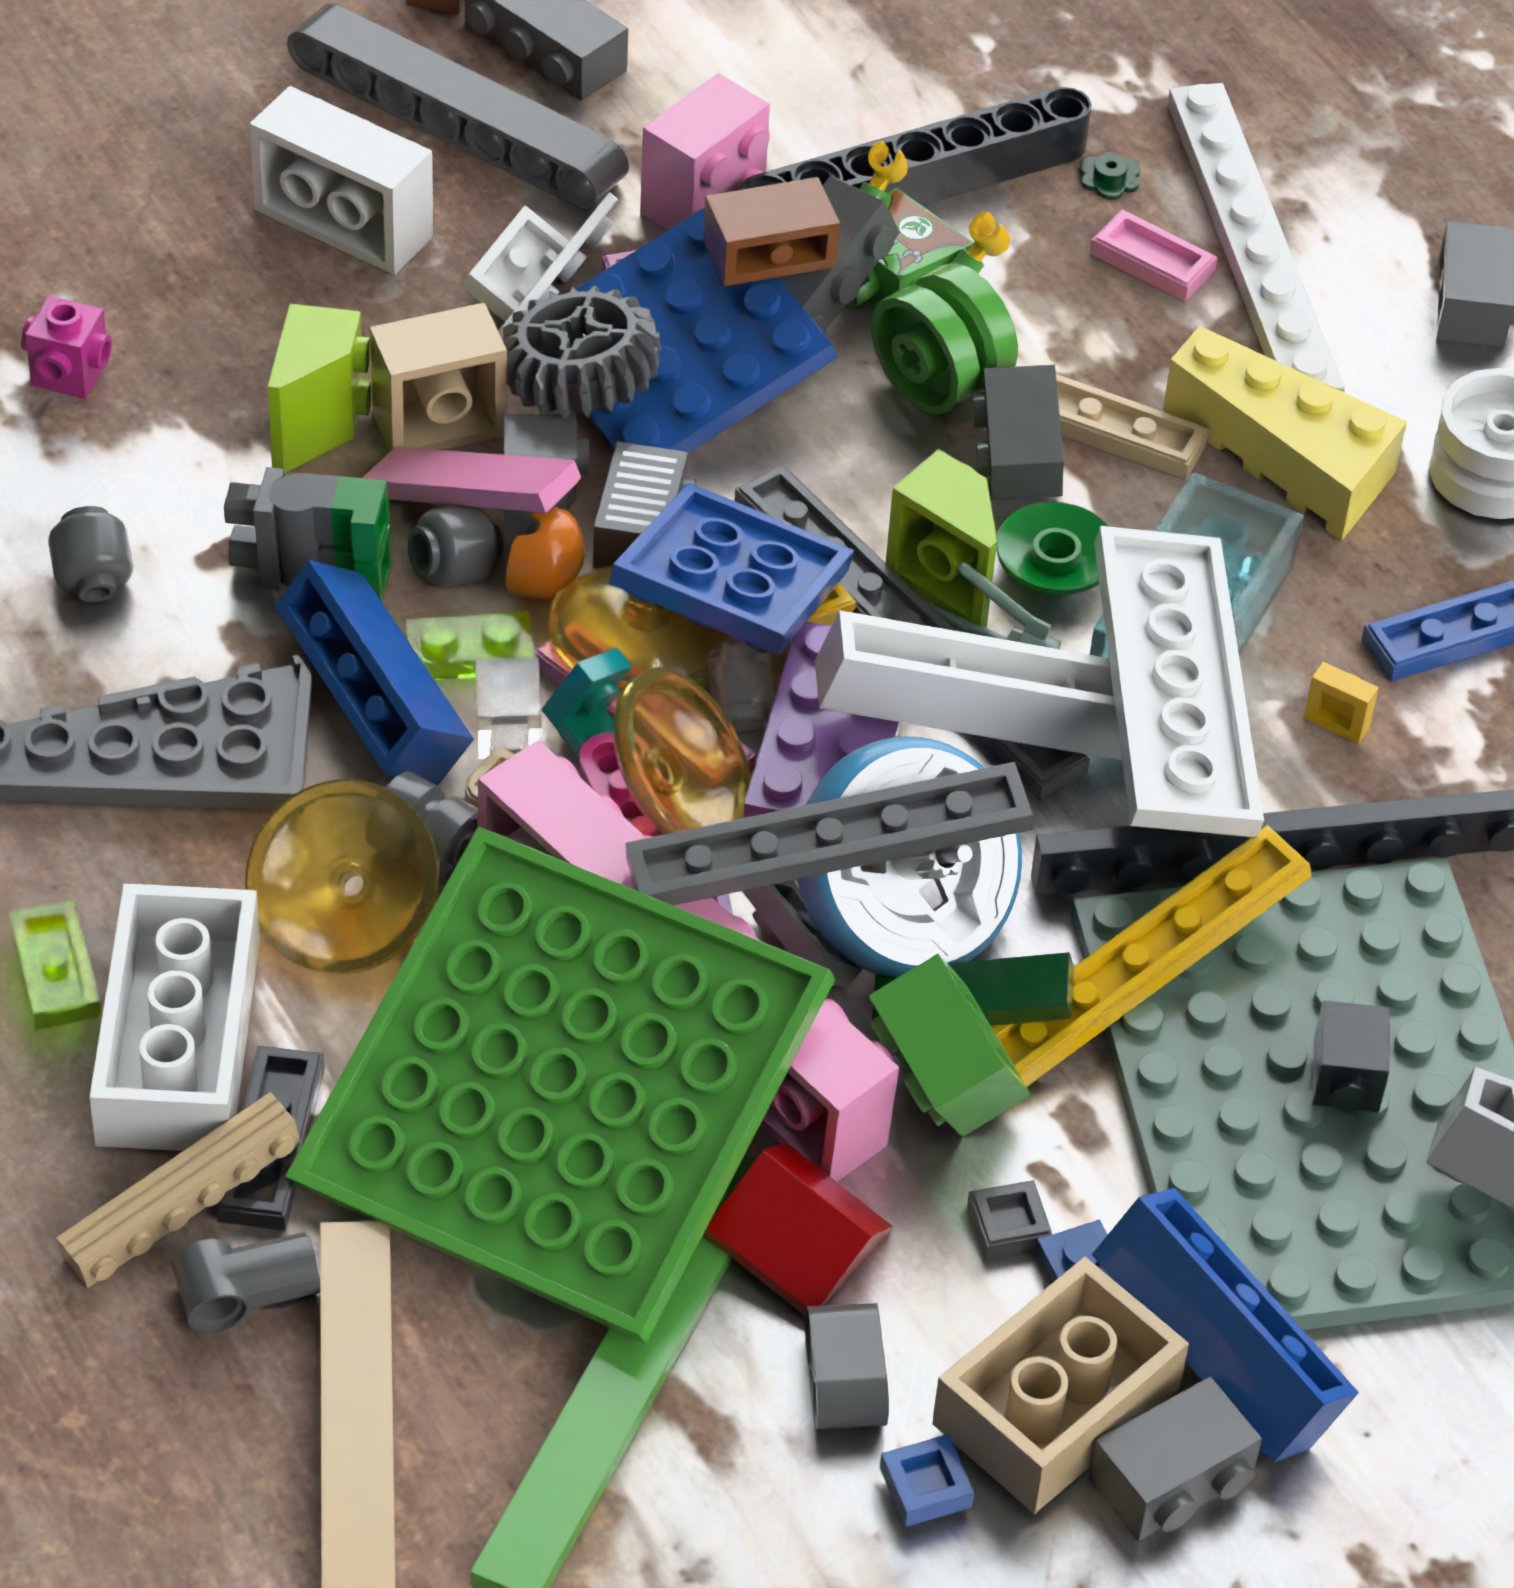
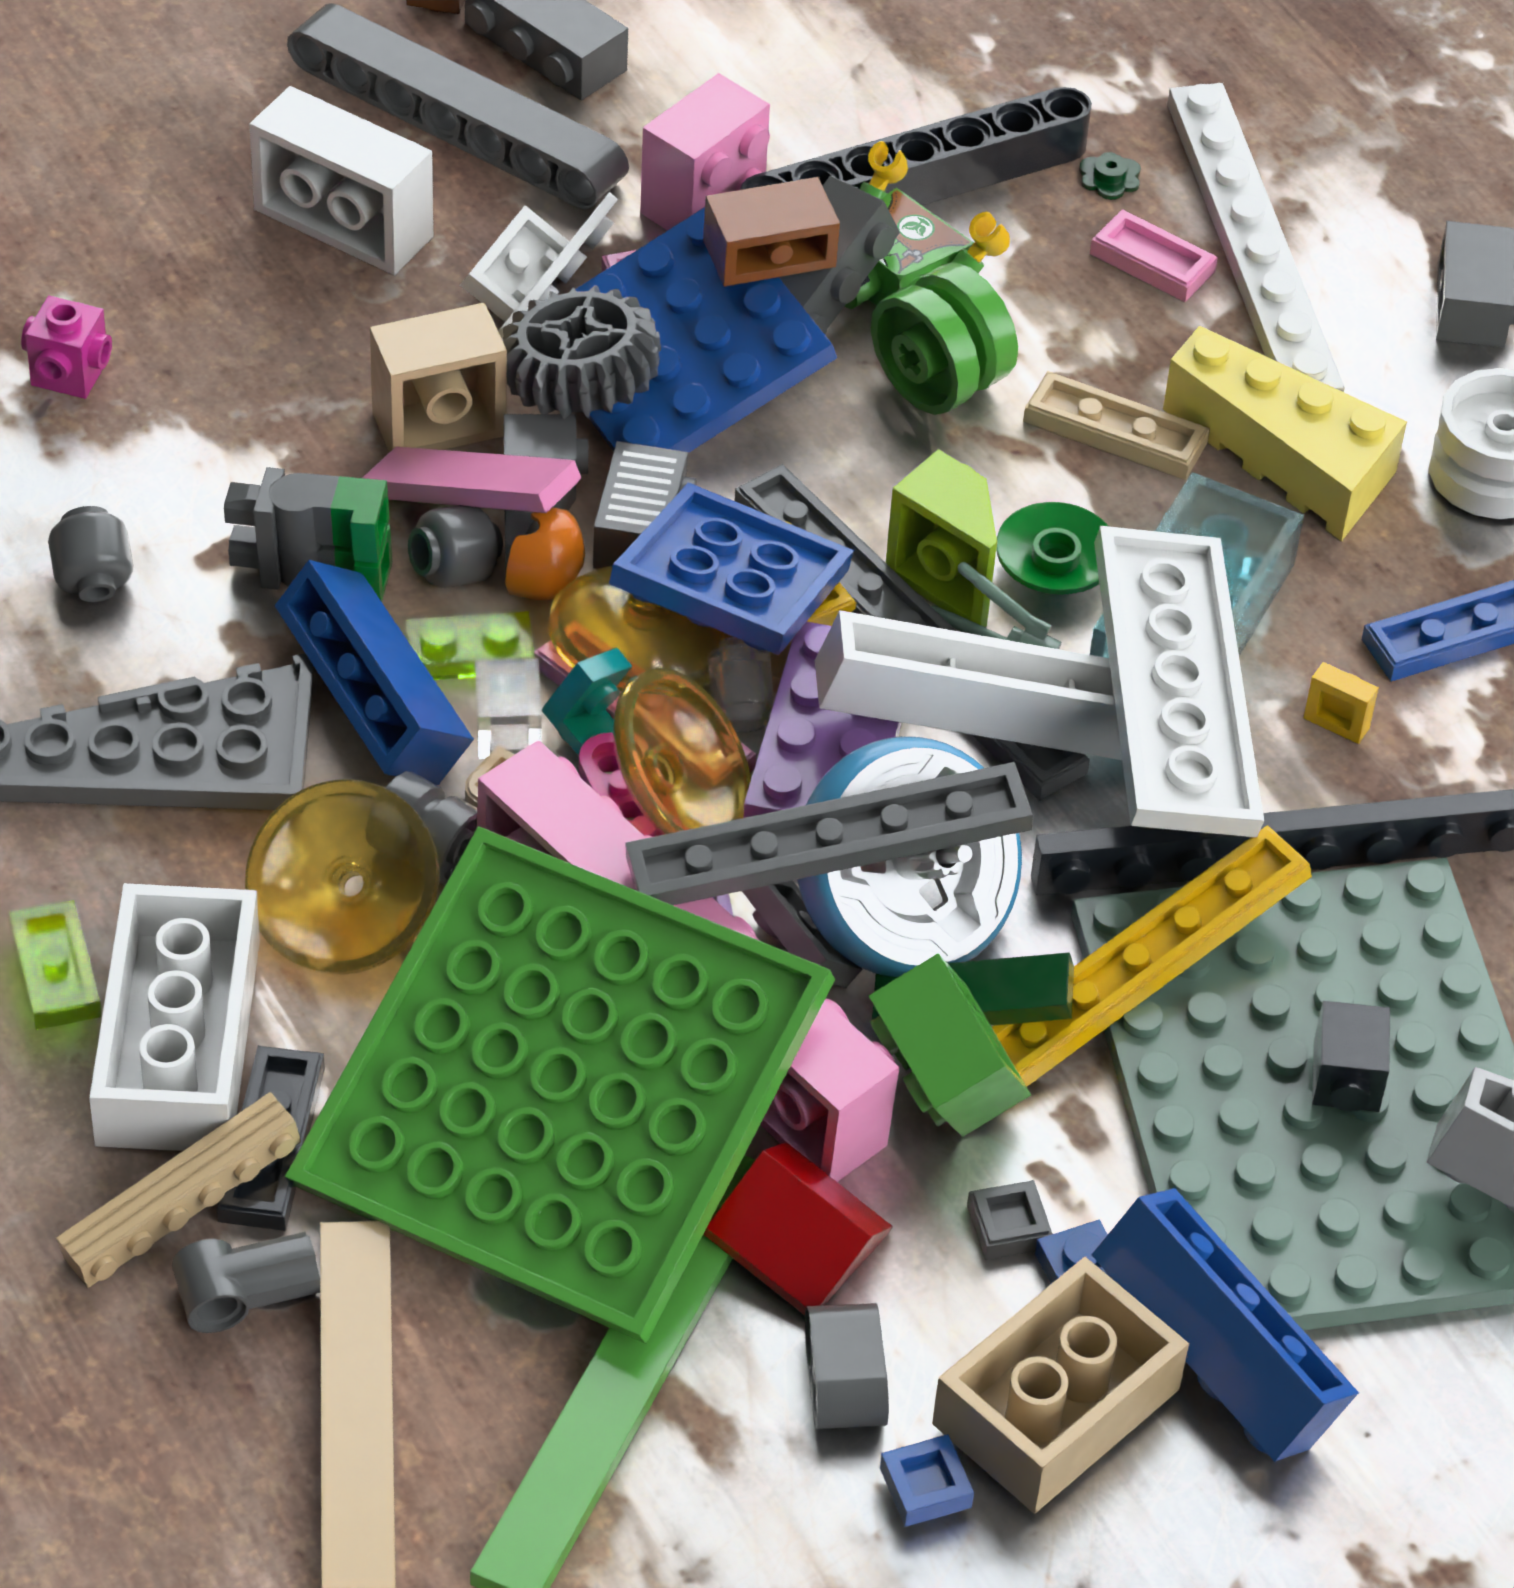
(317, 384): lime slope -> none
(1021, 432): dark grey brick -> none
(1175, 1459): brick -> none

